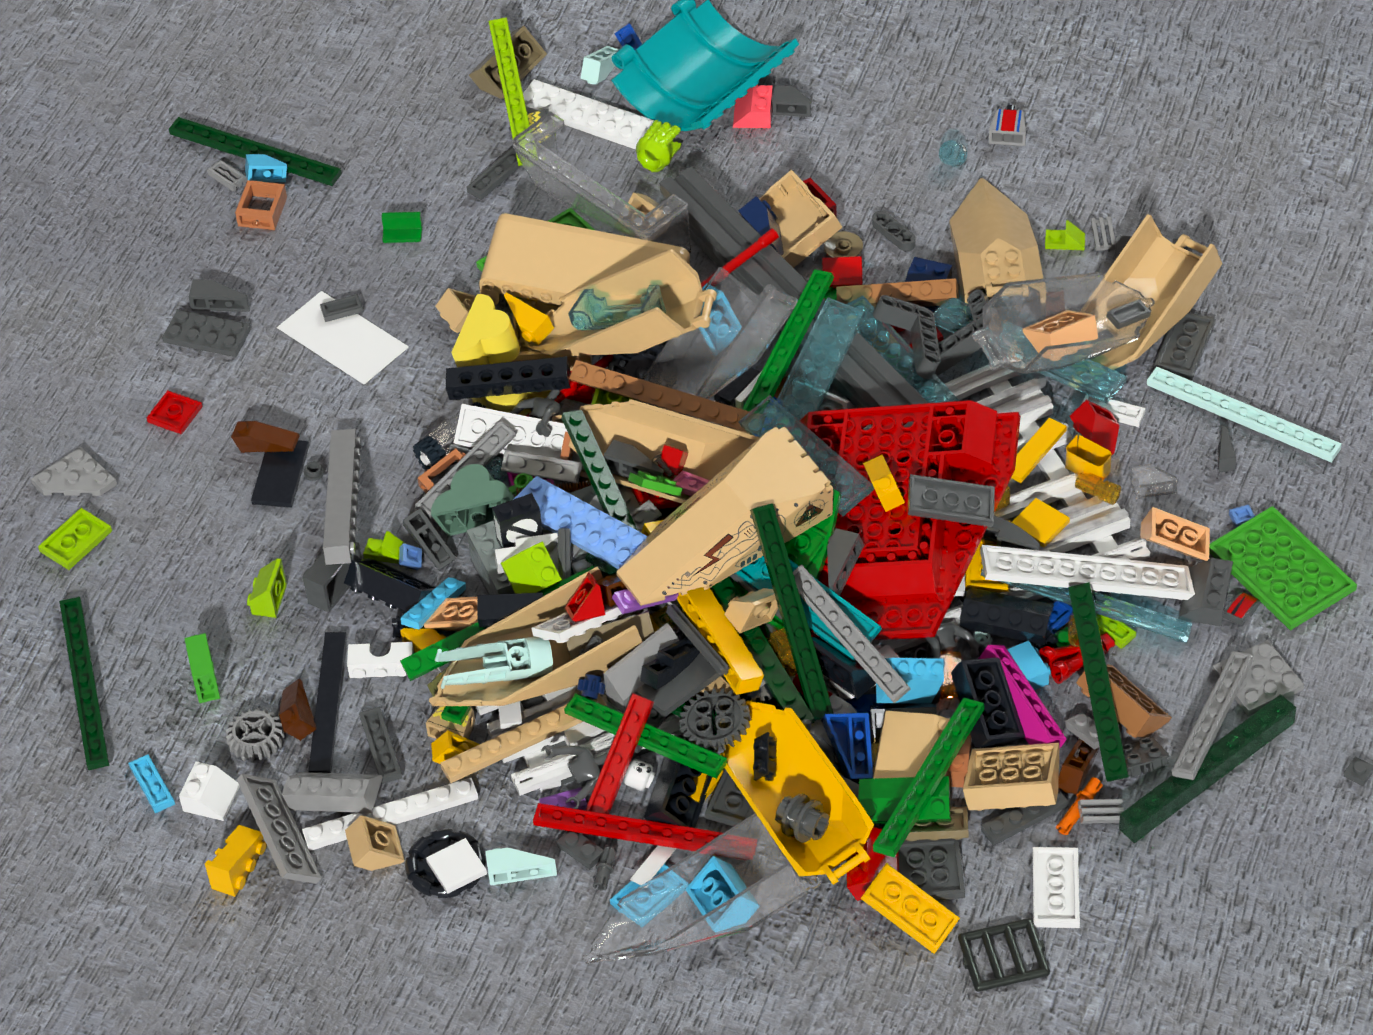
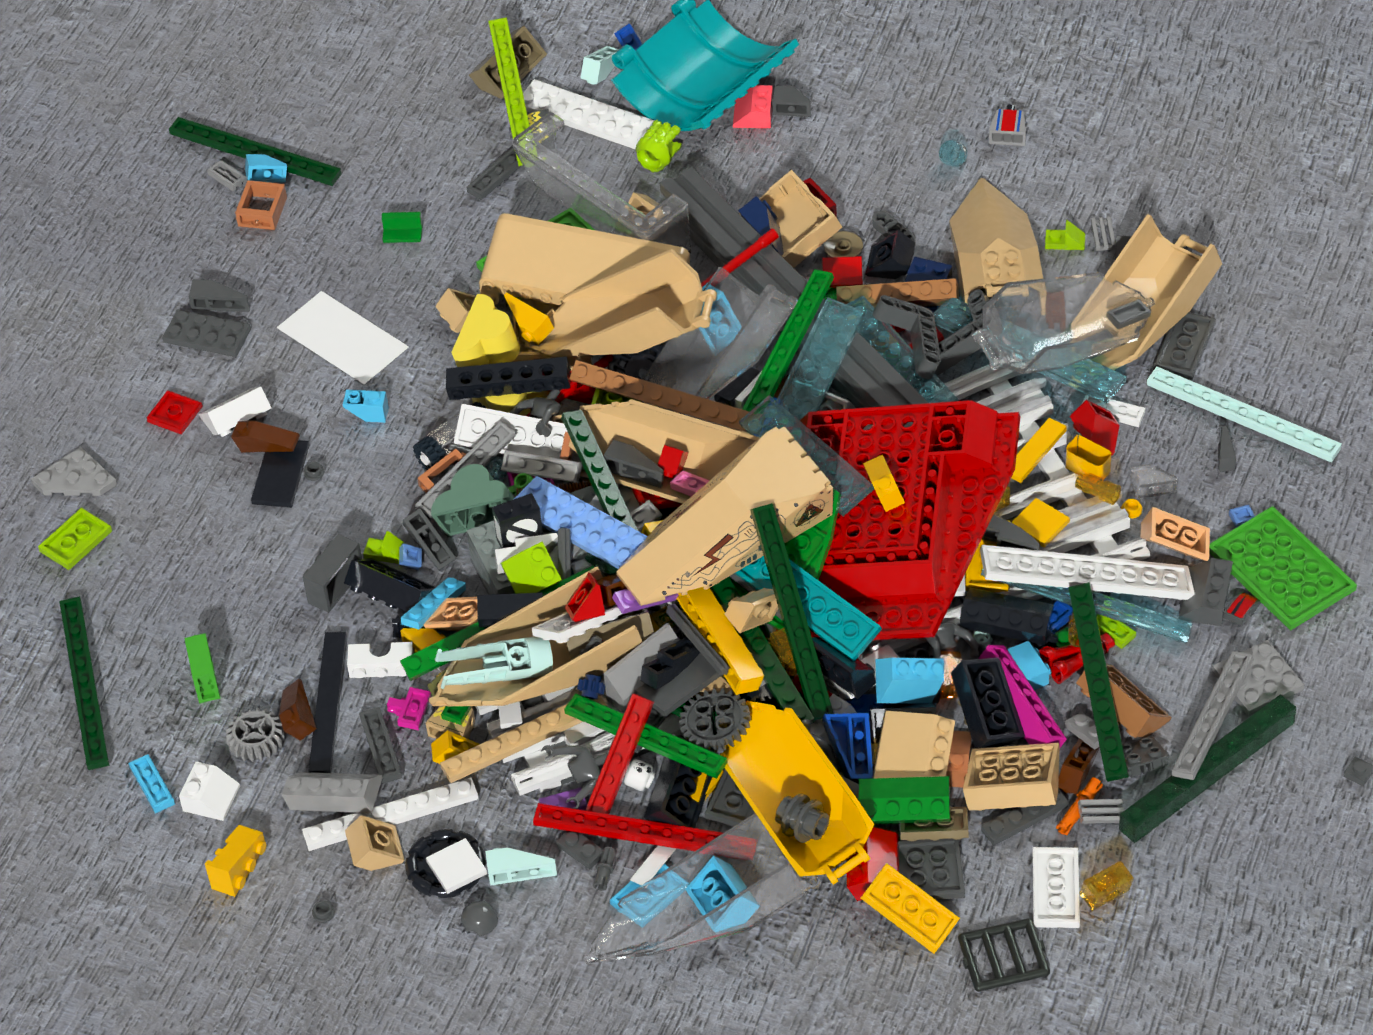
(239, 408): none -> white slope
(268, 590): lime slope -> none
(278, 829): light grey plate -> none
(323, 911): none -> dark grey plate
(341, 308): dark grey tile -> none
(342, 497): light grey brick -> none
(367, 405): none -> medium azure slope
(410, 709): none -> dark pink hinge
(479, 918): none -> dark grey hair
(594, 313): clear light blue windscreen -> none
(655, 483): bright green plate -> none
(663, 465): clear smoke piece -> none
(764, 748): black hinge -> none
(842, 554): dark grey slope -> none
(850, 635): light grey tile -> none
(890, 256): none -> black slope
(928, 777): green plate -> none
(951, 500): dark grey tile -> none
(1062, 329): light nougat slope -> none
(1106, 885): none -> clear yellow brick
(1133, 508): none -> yellow plate

